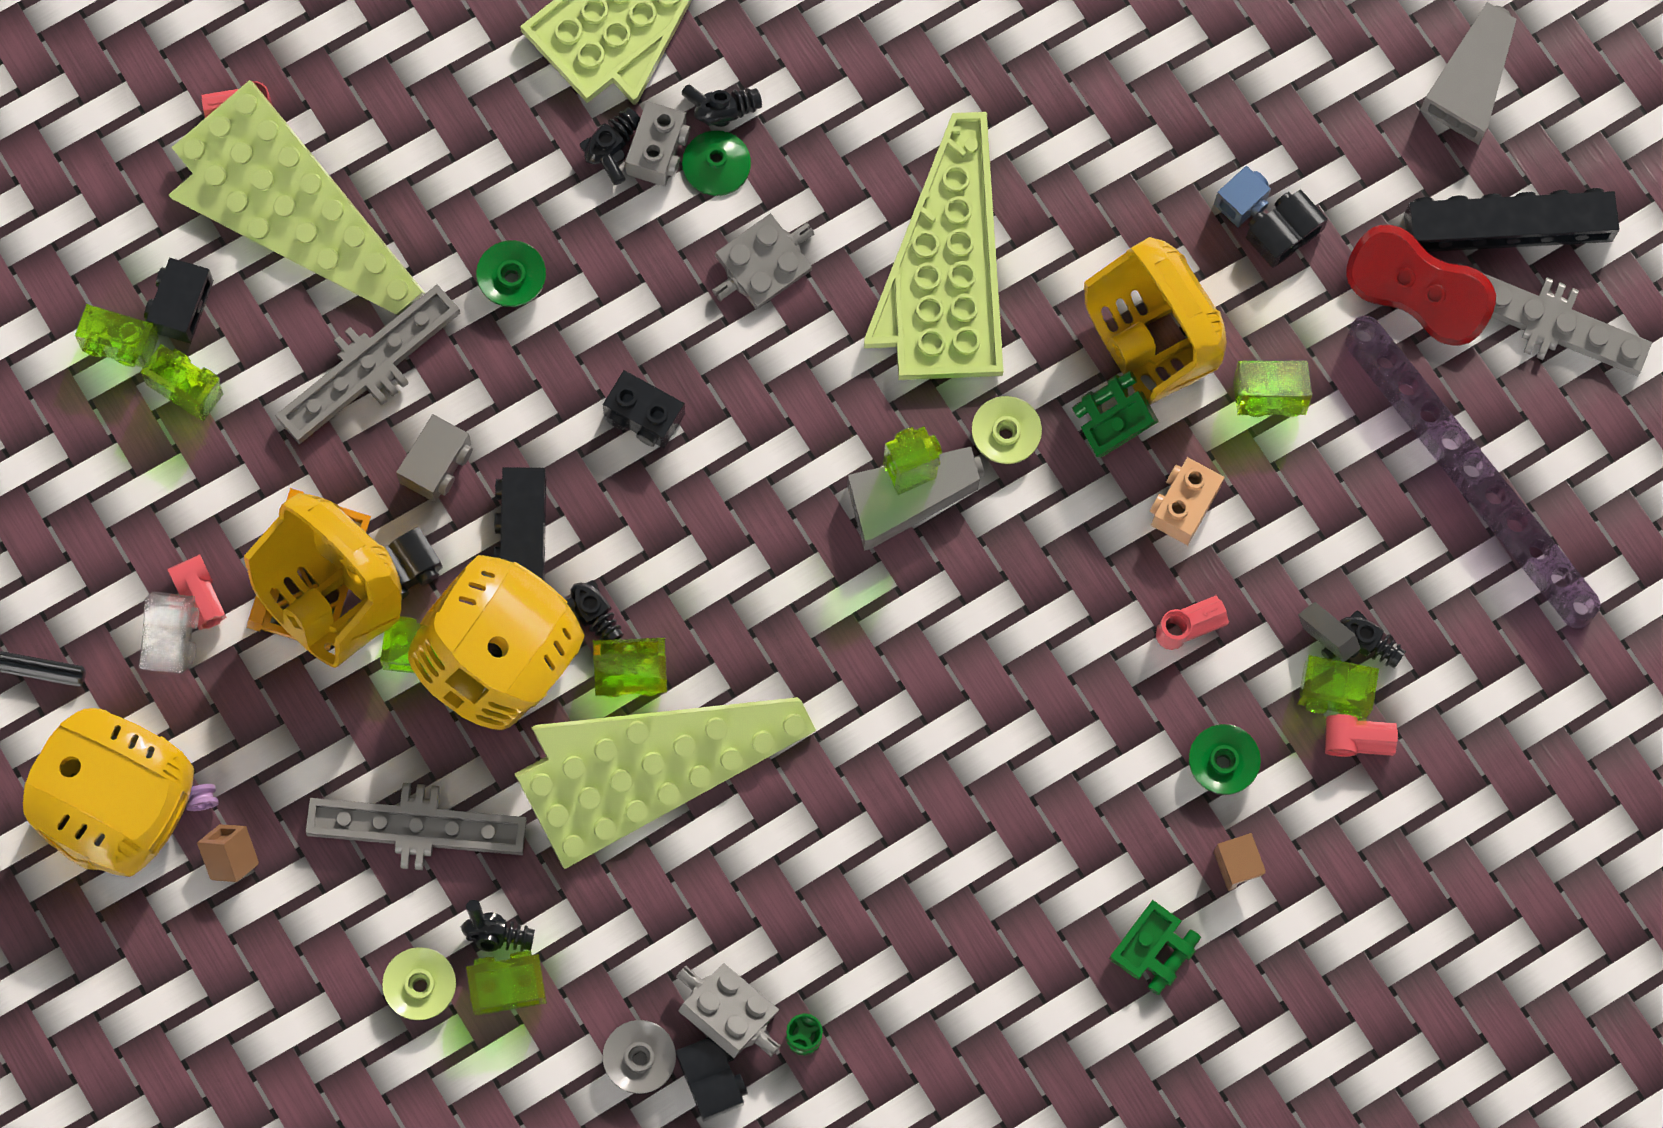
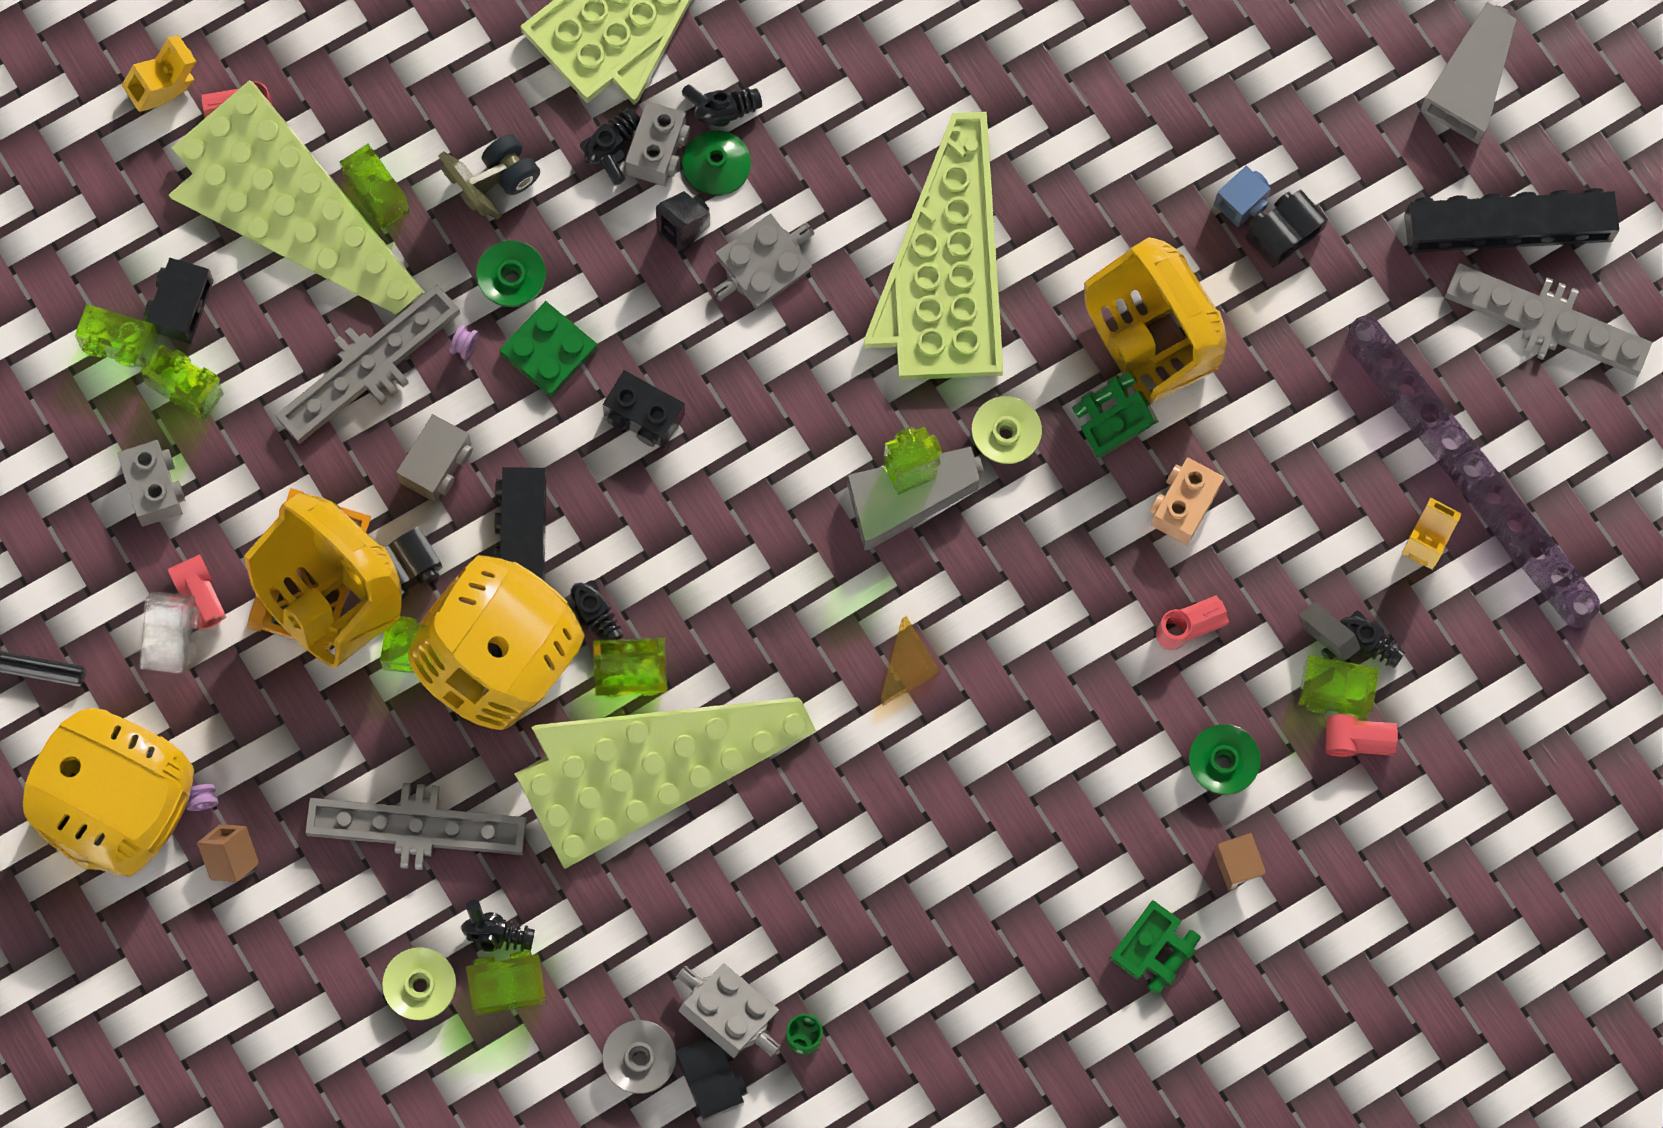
(150, 482): none -> light grey brick
(162, 78): none -> yellow brick
(374, 186): none -> clear neon green brick
(464, 342): none -> lavender bush
(503, 166): none -> plate
(548, 349): none -> green plate
(682, 219): none -> black slope
(909, 664): none -> clear yellow tile
(1272, 388): clear neon green brick -> none
(1431, 533): none -> yellow brick
(1444, 297): red plate -> none

